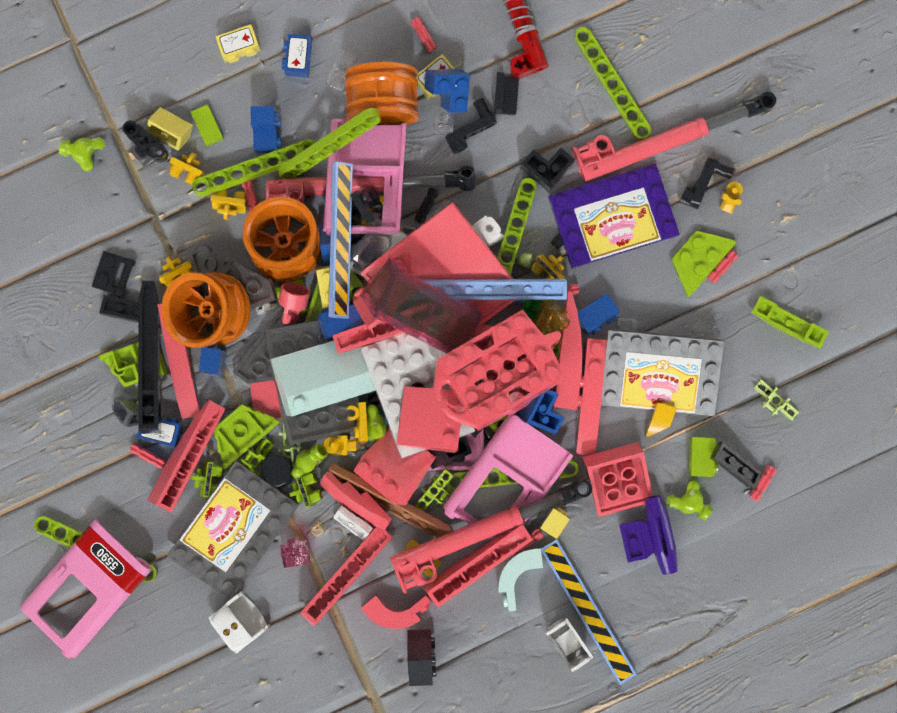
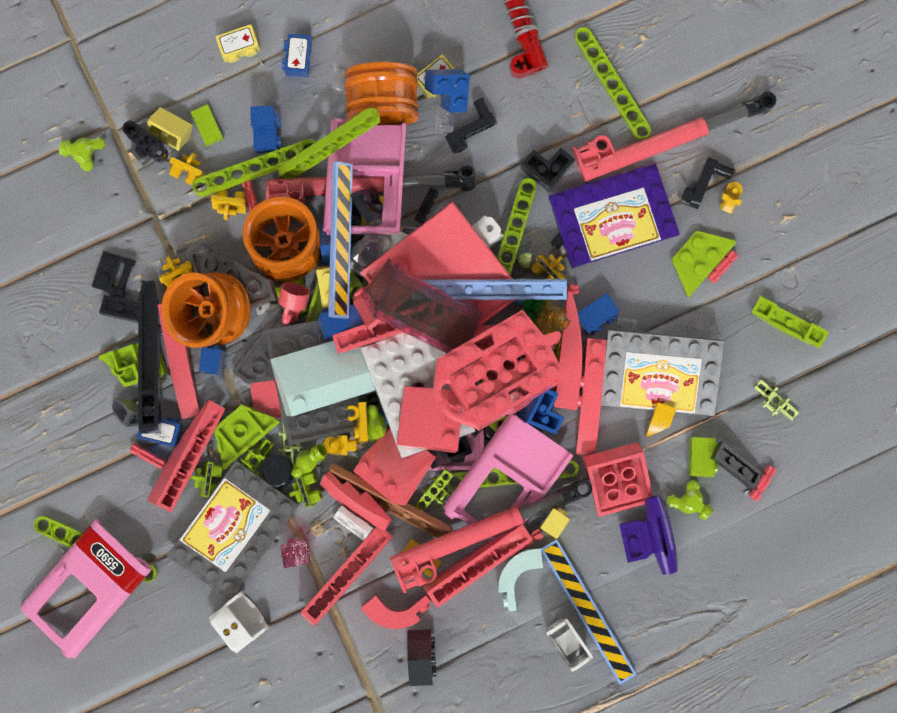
(423, 34): coral axle -> none
(506, 94): black panel -> none

